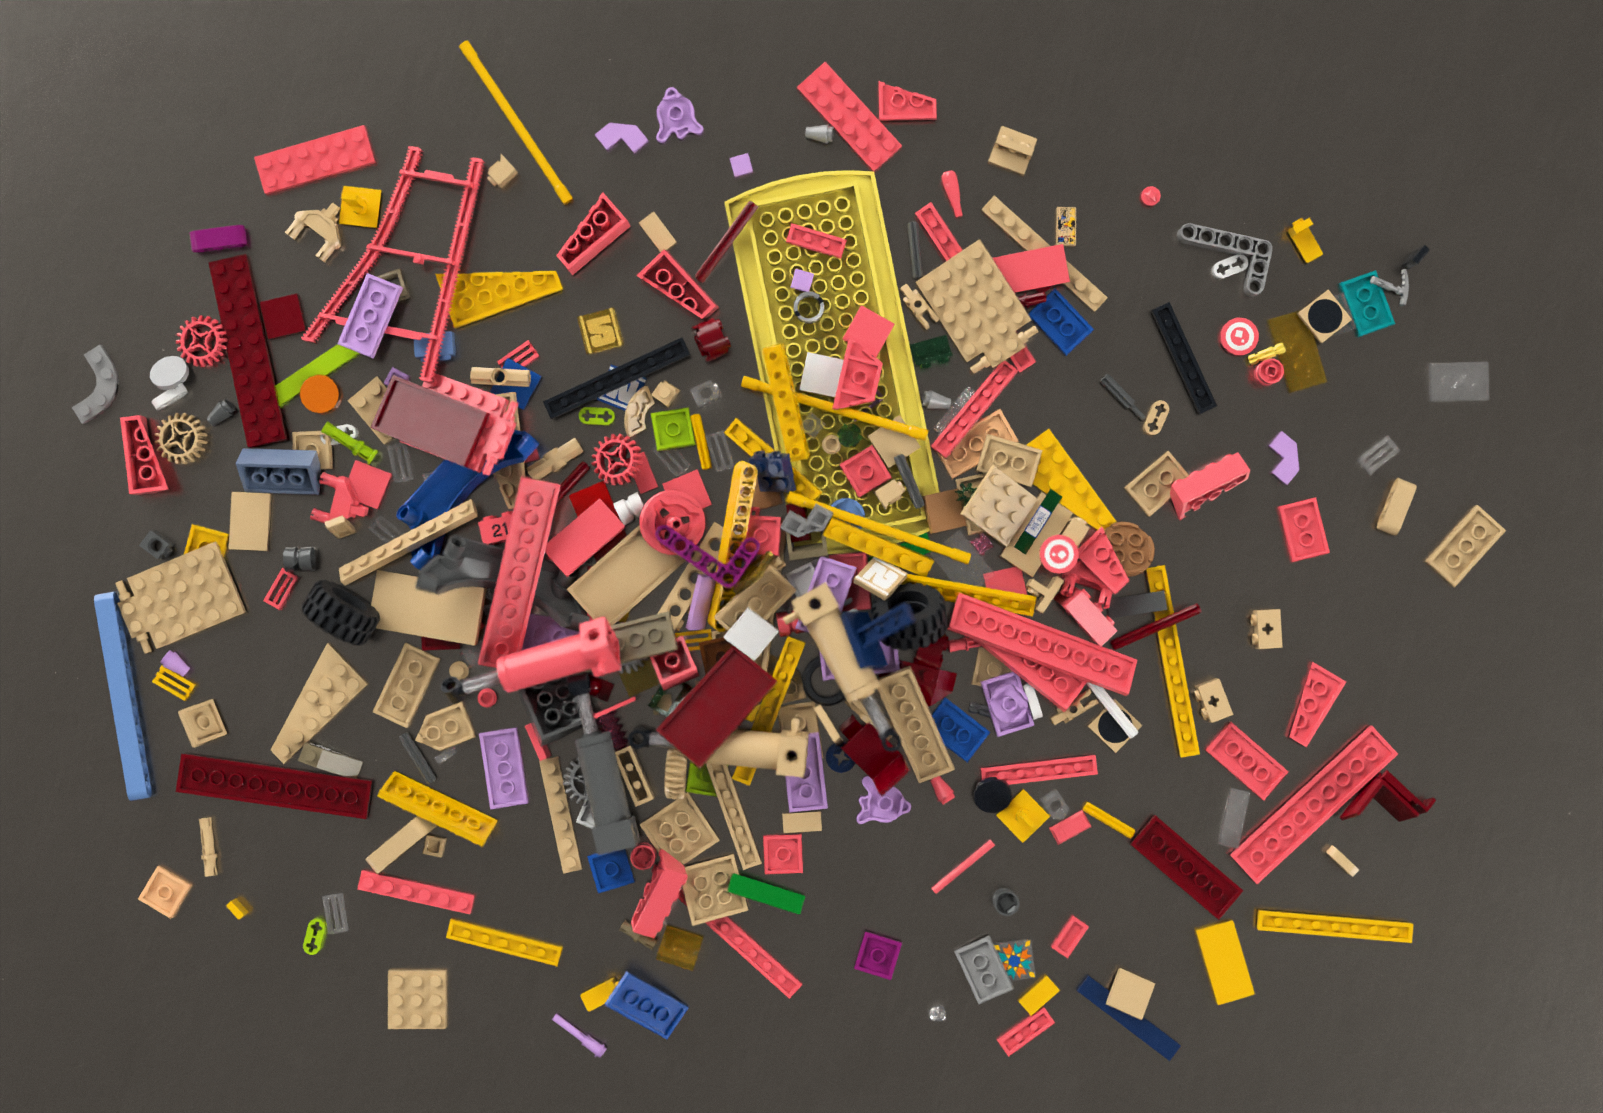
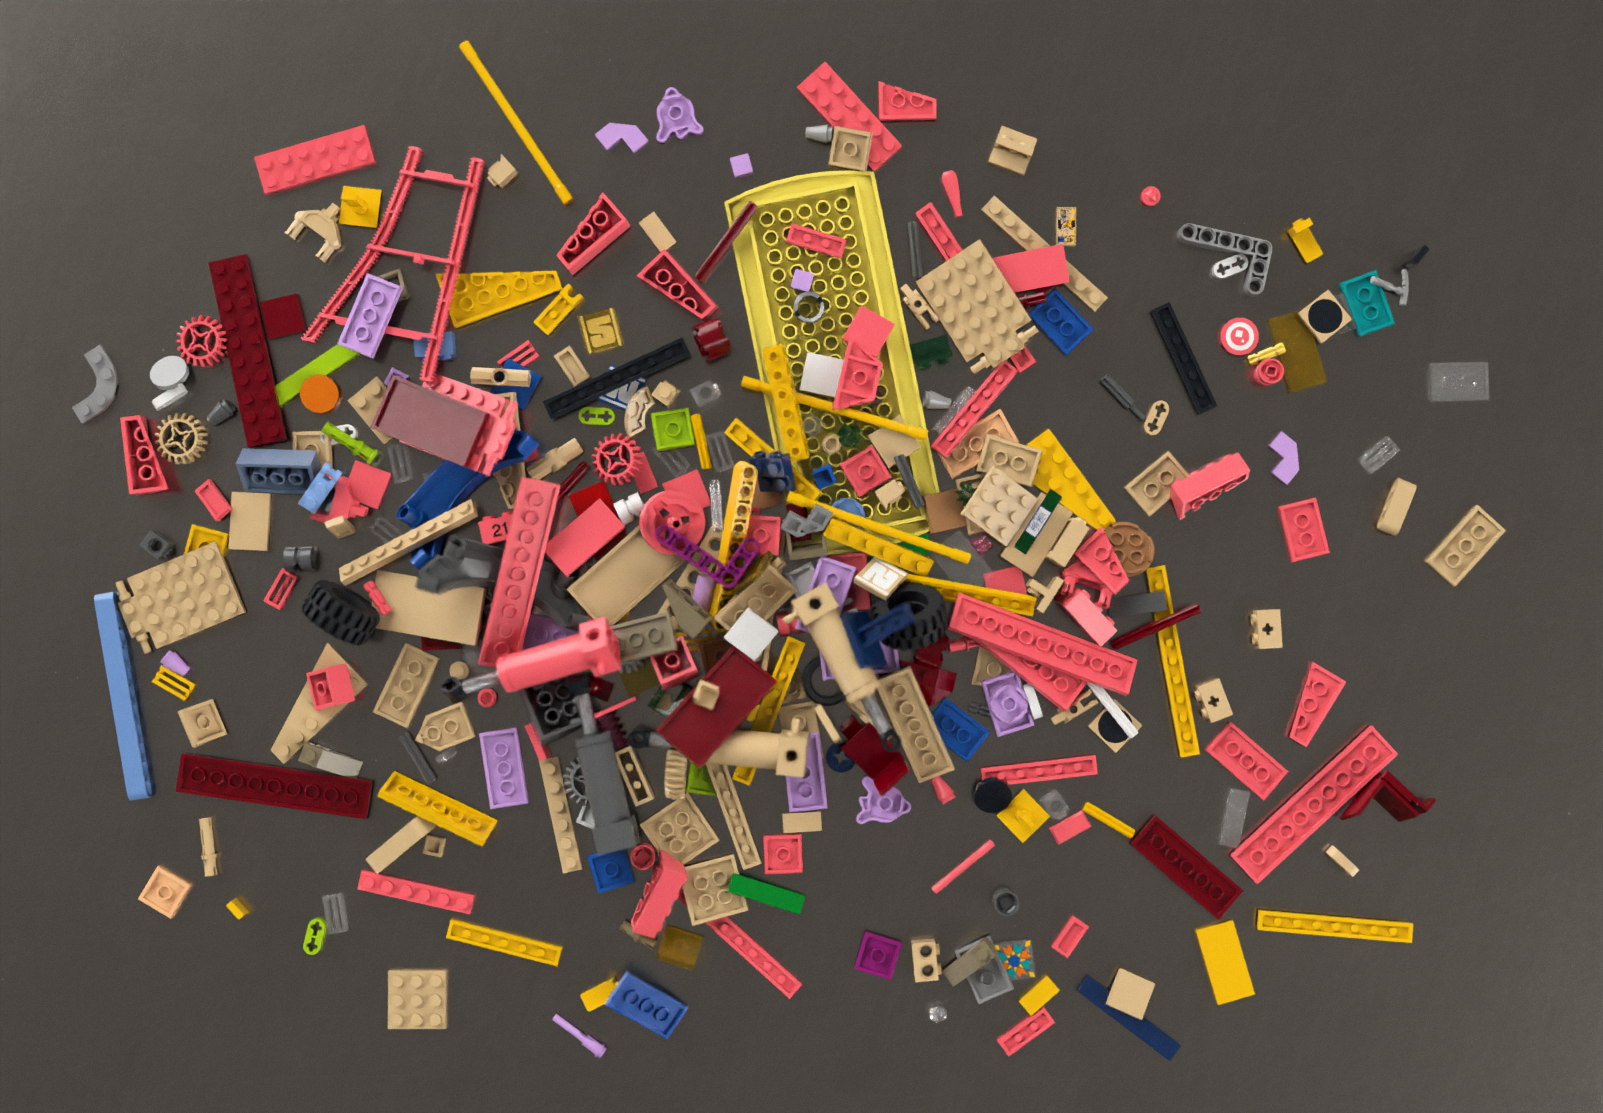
(213, 500): none -> coral tile
(218, 238): magenta beam -> none
(319, 488): none -> light blue plate
(330, 686): none -> coral slope
(377, 598): none -> coral axle
(557, 310): none -> yellow plate
(572, 366): none -> tan tile
(688, 613): none -> dark tan slope
(706, 695): none -> tan panel
(716, 506): none -> clear axle
(824, 476): none -> blue panel
(850, 148): none -> tan tile
(921, 960): none -> tan brick
(970, 961): none -> dark tan slope
(1058, 554): coral tile -> none

